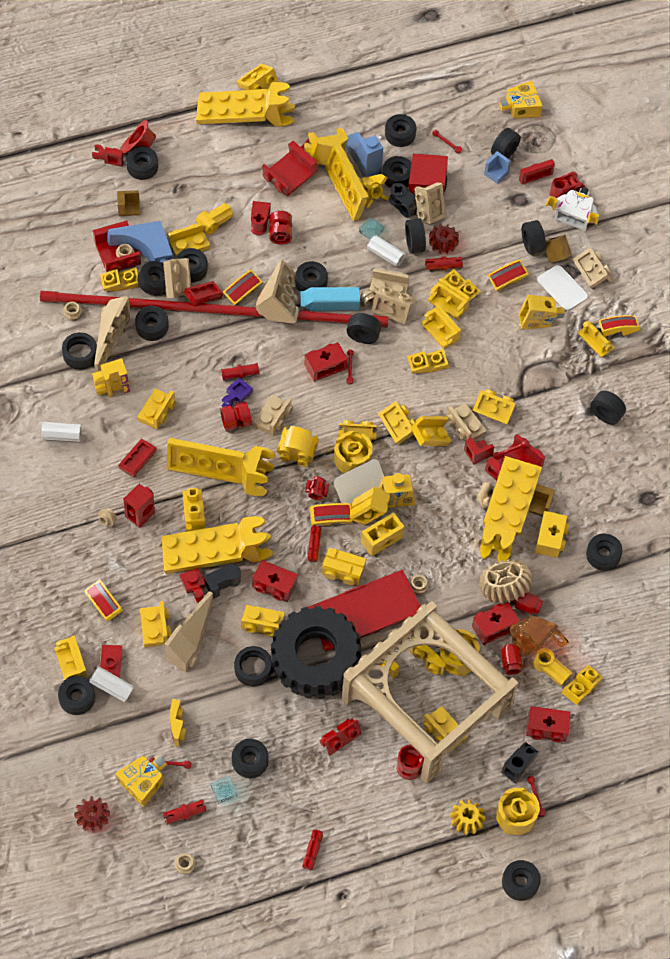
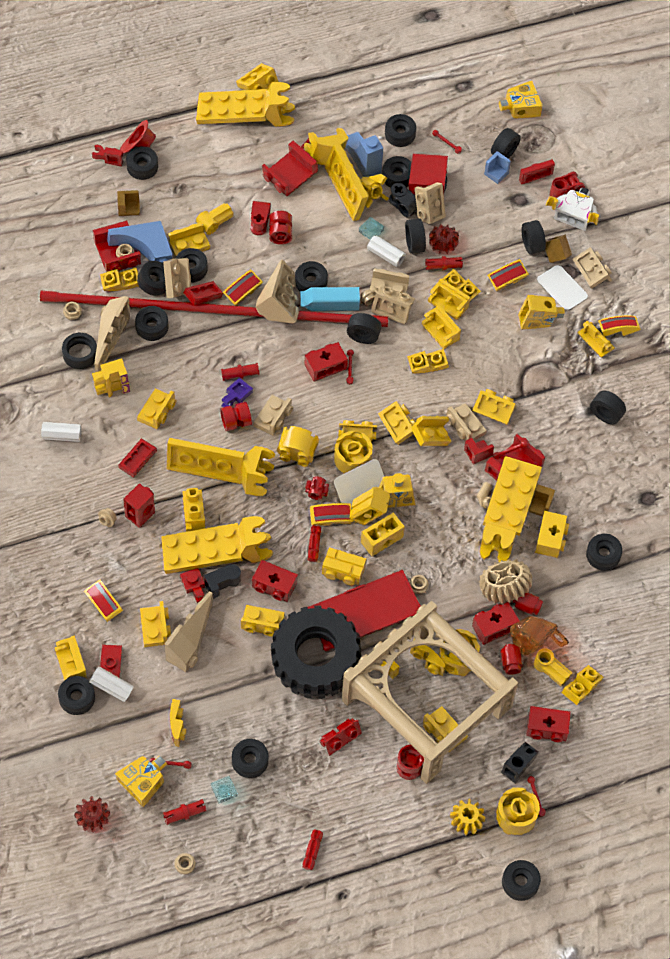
(253, 651): black tyre -> none

